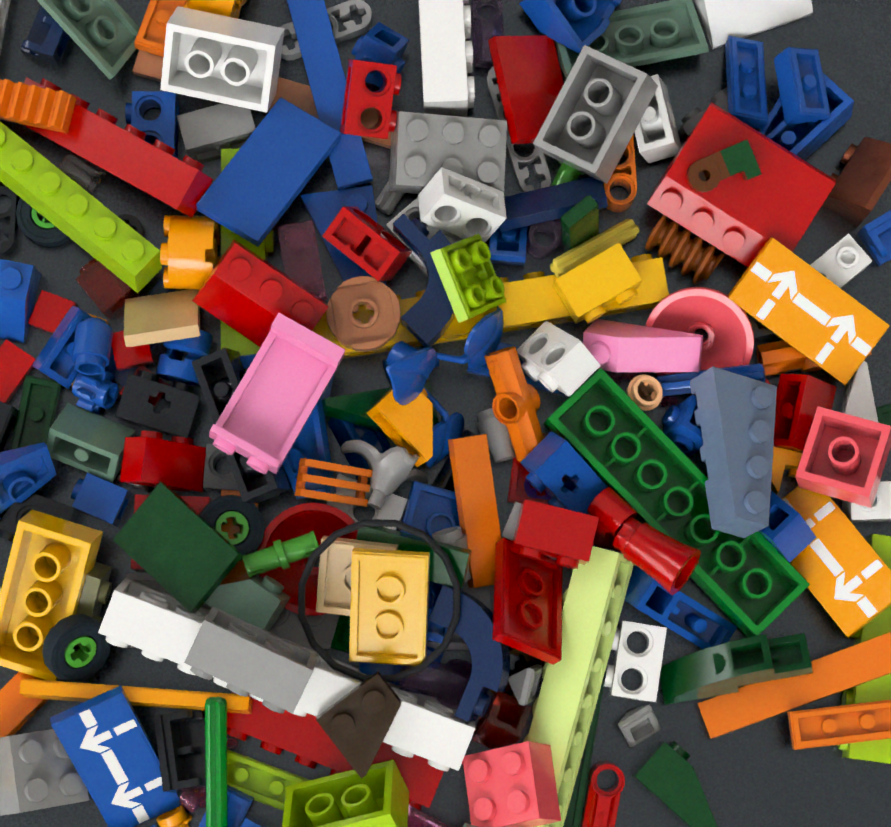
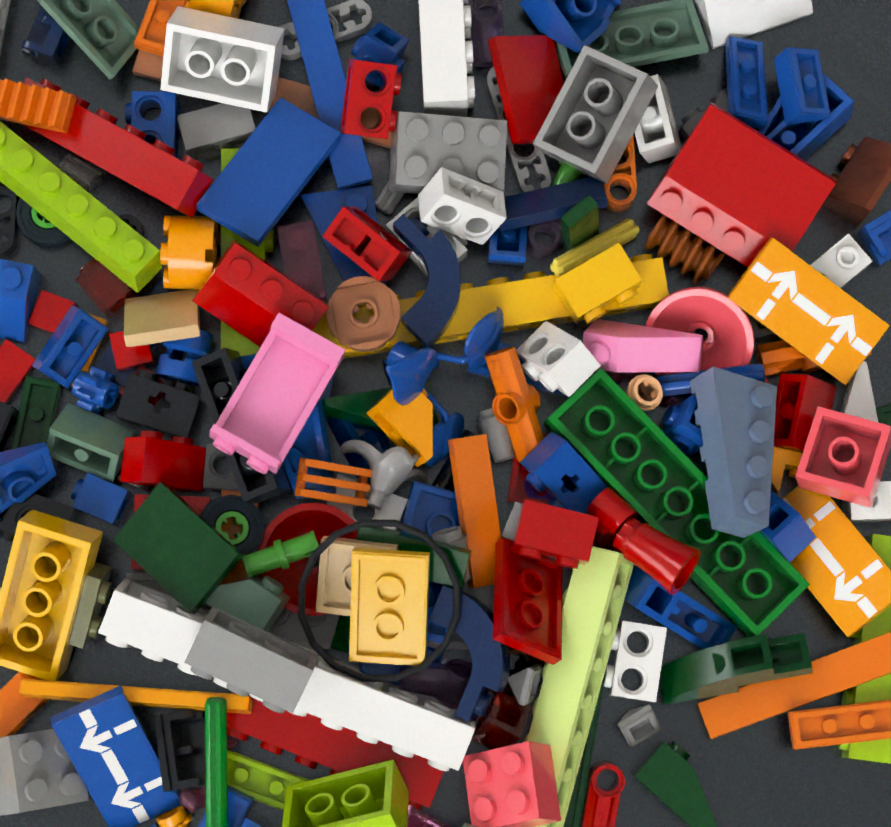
(59, 649): black bush -> none
(92, 346): blue brick -> none
(361, 721): dark brown wing -> none
(469, 277): lime tile -> none
(707, 172): leg -> none

